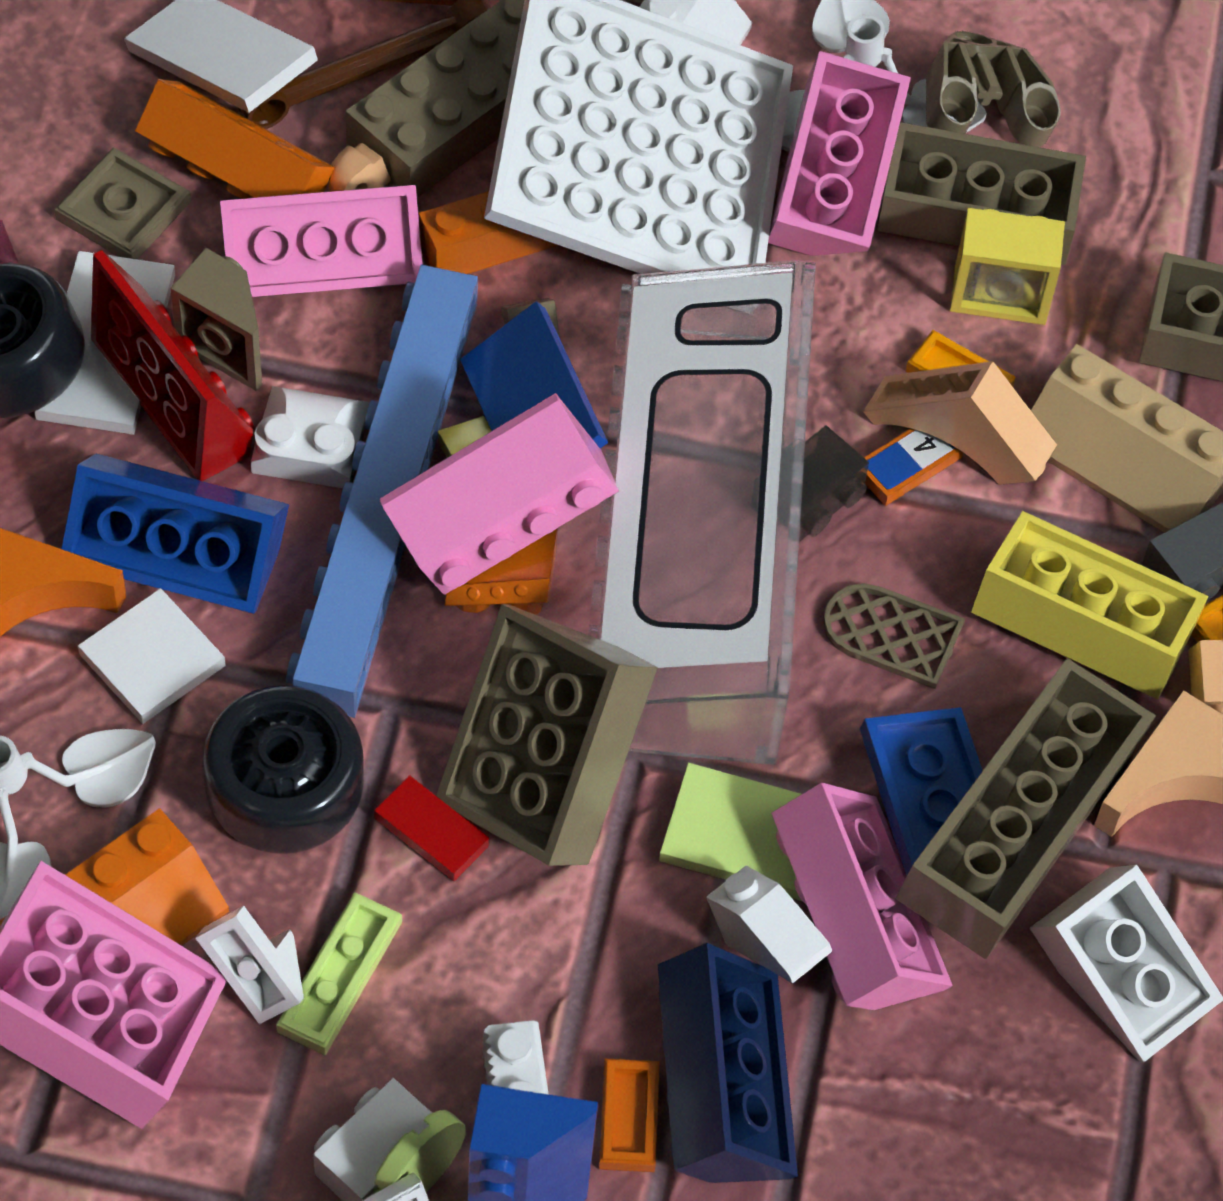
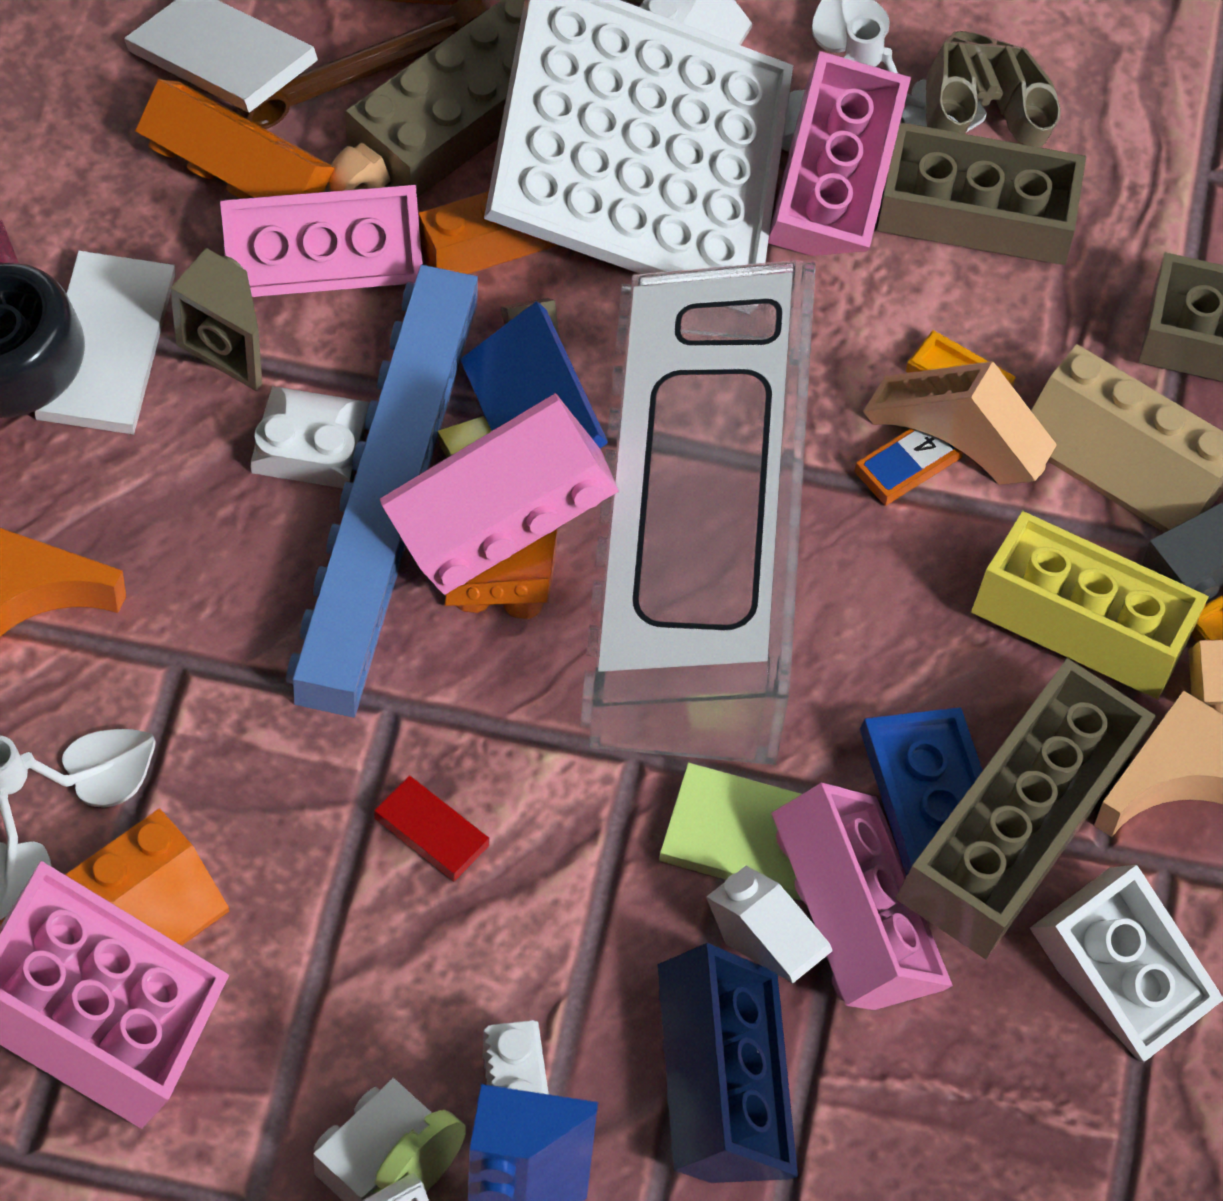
(122, 205): dark tan tile -> none
(151, 656): white tile -> none
(166, 373): red slope -> none
(175, 531): blue slope -> none
(257, 968): white slope -> none
(283, 769): black wheel -> none
(340, 973): yellowish green tile -> none
(545, 736): dark tan slope -> none
(629, 1115): orange tile -> none
(831, 479): clear smoke brick -> none
(869, 656): dark tan window -> none
(1007, 266): light yellow piece -> none

